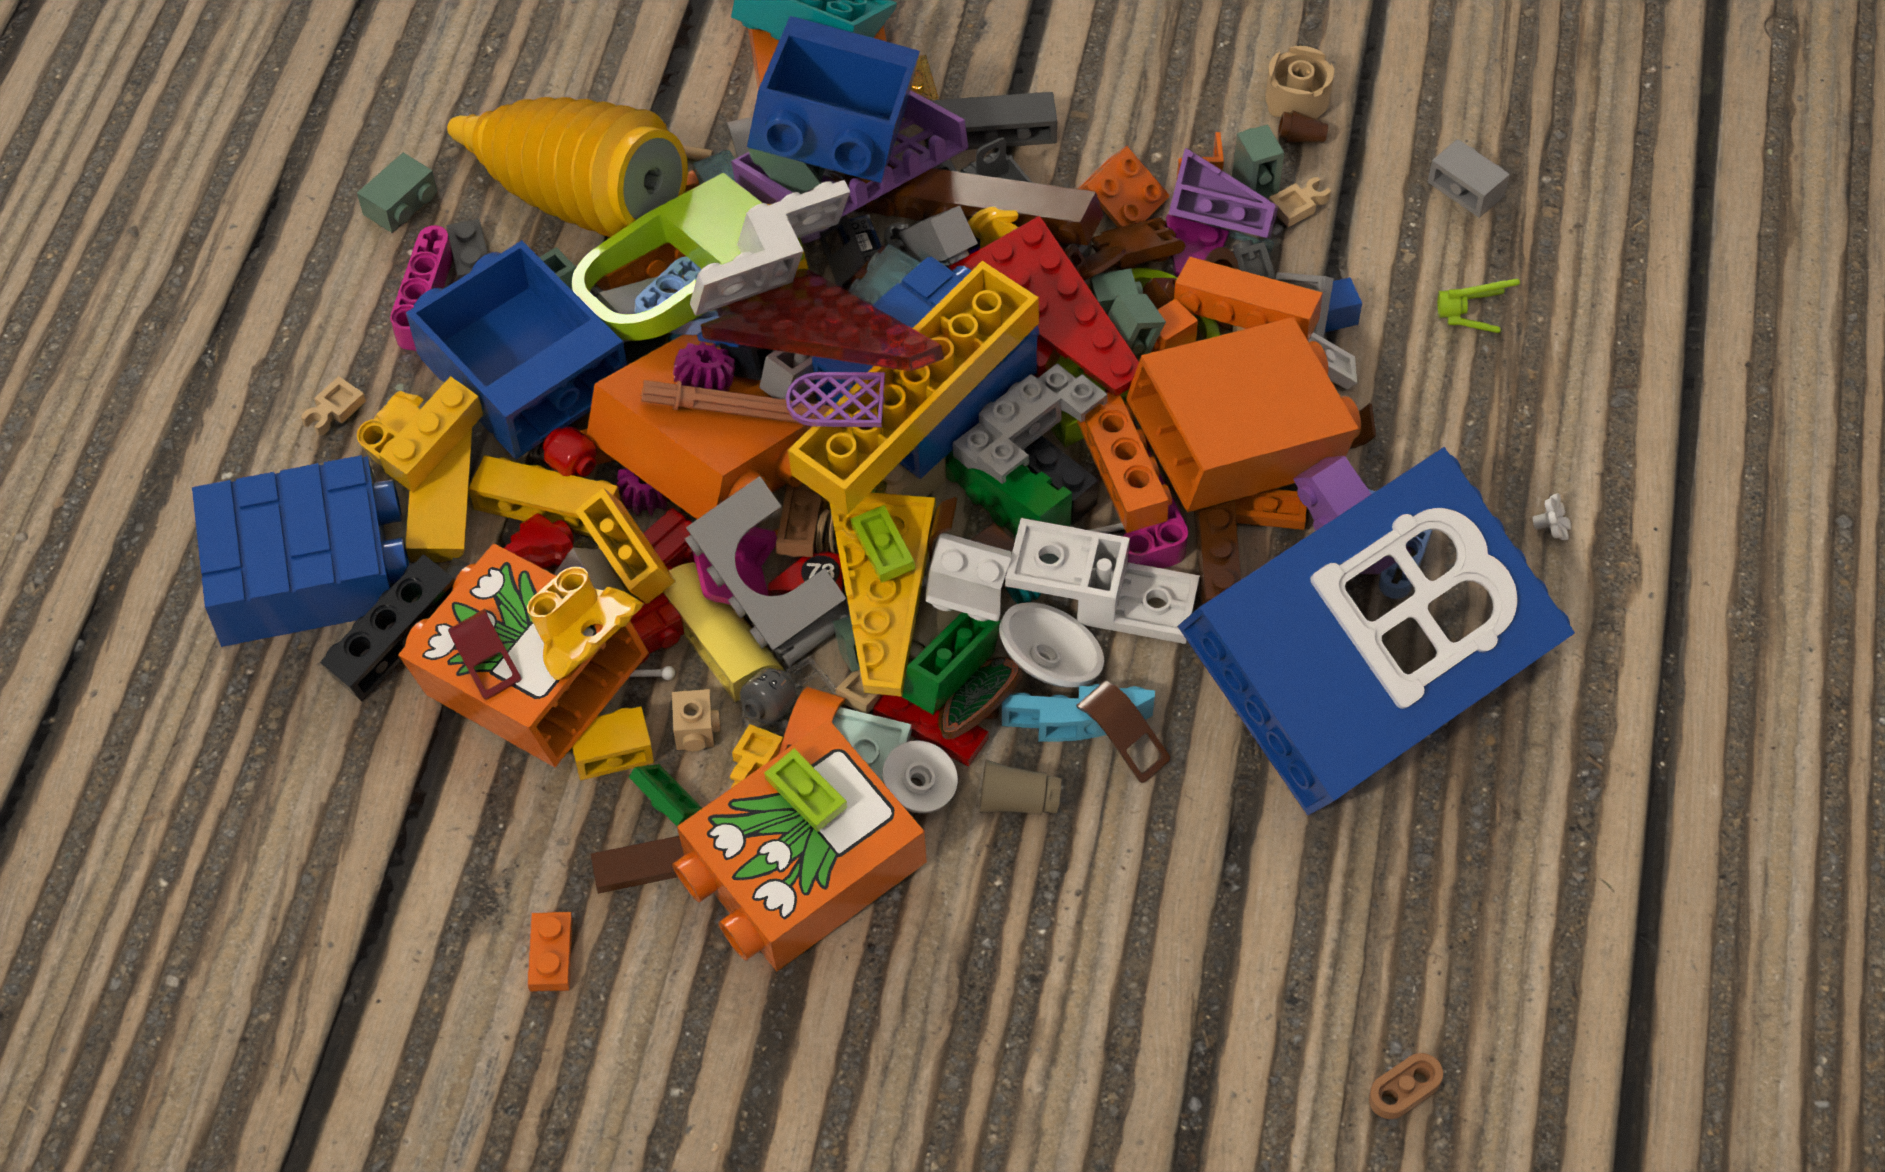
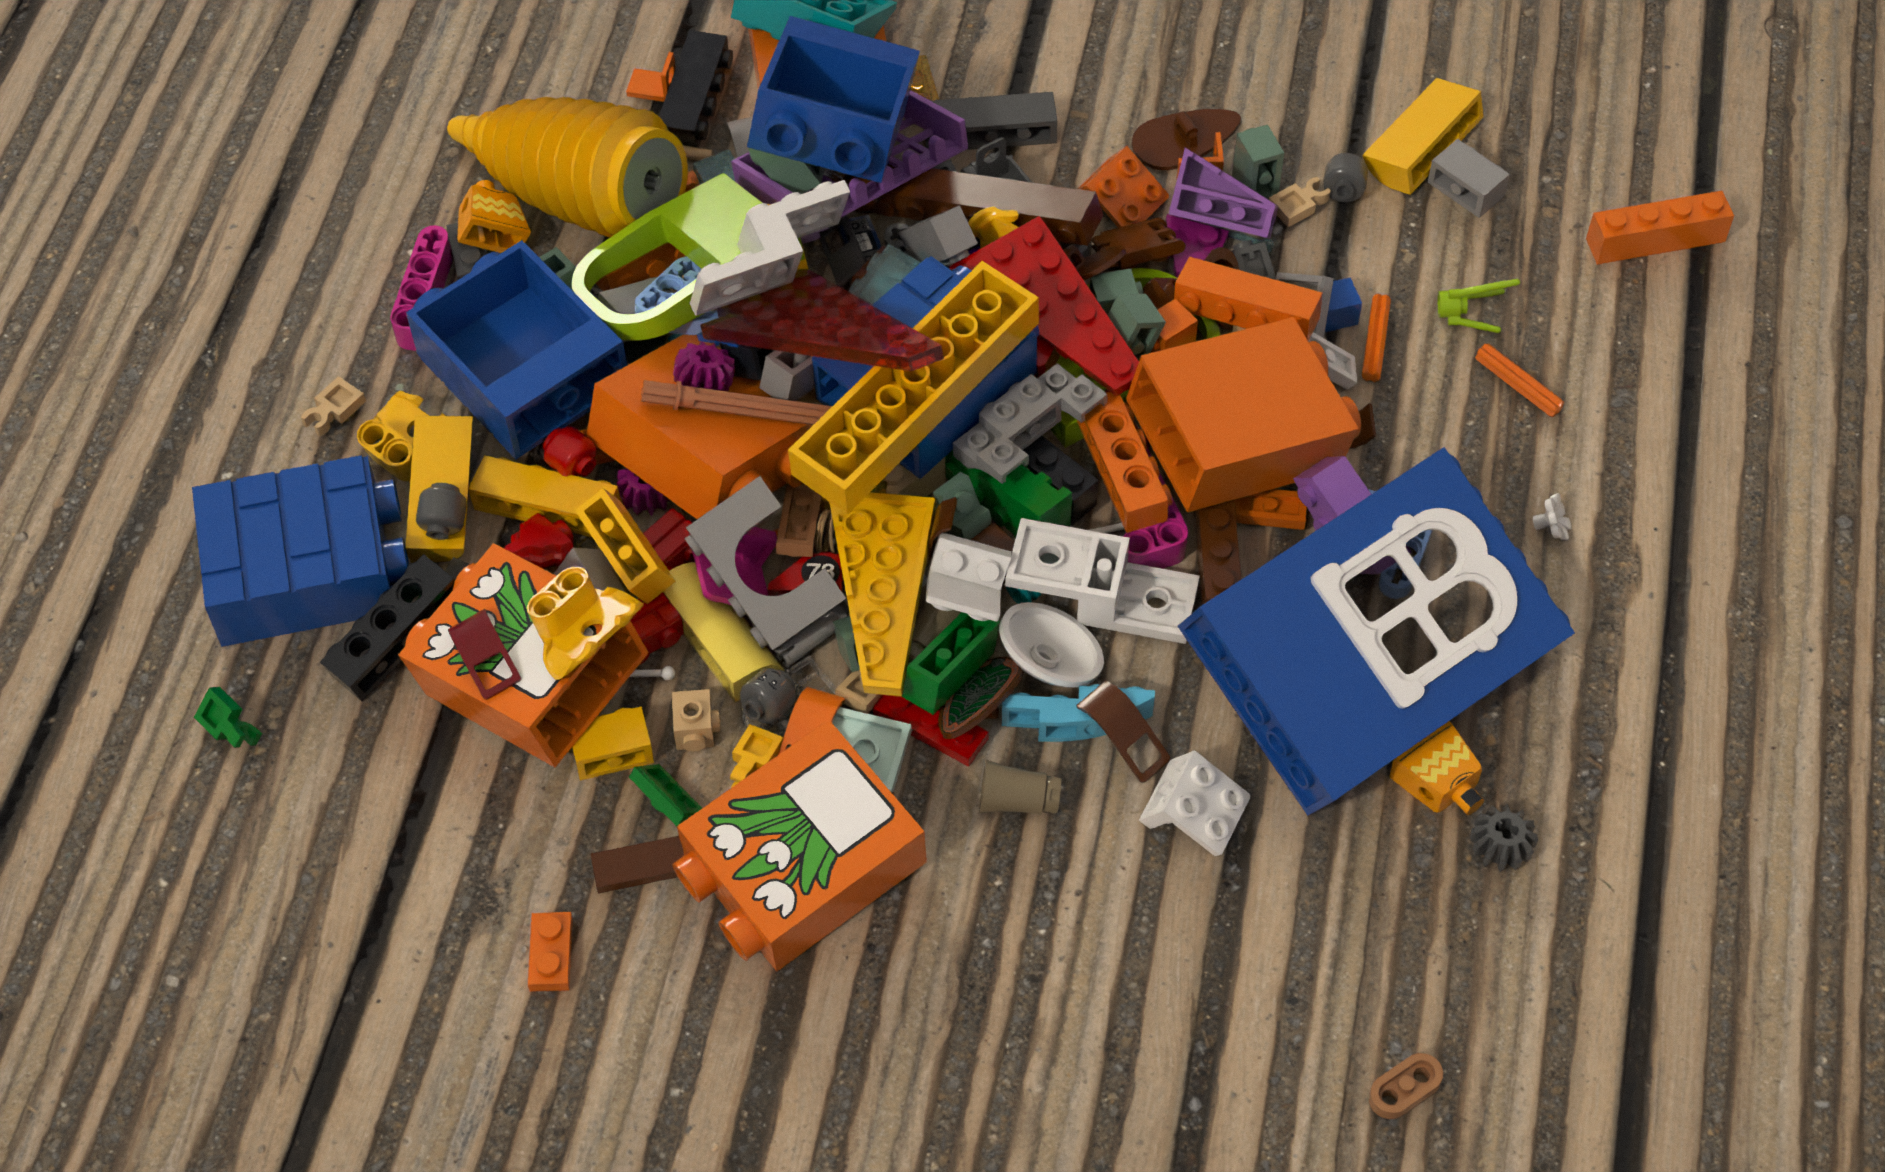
(220, 716): none -> green plate
(397, 192): sand green brick -> none
(431, 434): yellow brick -> none
(441, 510): none -> dark grey head
(491, 218): none -> light orange torso
(652, 84): none -> orange bracket
(695, 86): none -> black brick
(805, 790): lime plate -> none
(829, 421): medium lavender window -> none
(882, 543): lime plate -> none
(929, 765): white dish -> none
(969, 515): none -> sand green brick
(1164, 139): none -> reddish brown shield
(1197, 801): none -> white bracket
(1299, 82): tan brick -> none
(1301, 128): reddish brown cone -> none
(1348, 175): none -> dark grey head
(1376, 337): none -> orange axle
(1425, 129): none -> yellow brick
(1440, 771): none -> light orange torso
(1517, 839): none -> dark grey gear
(1519, 380): none -> orange axle
(1659, 227): none -> orange brick

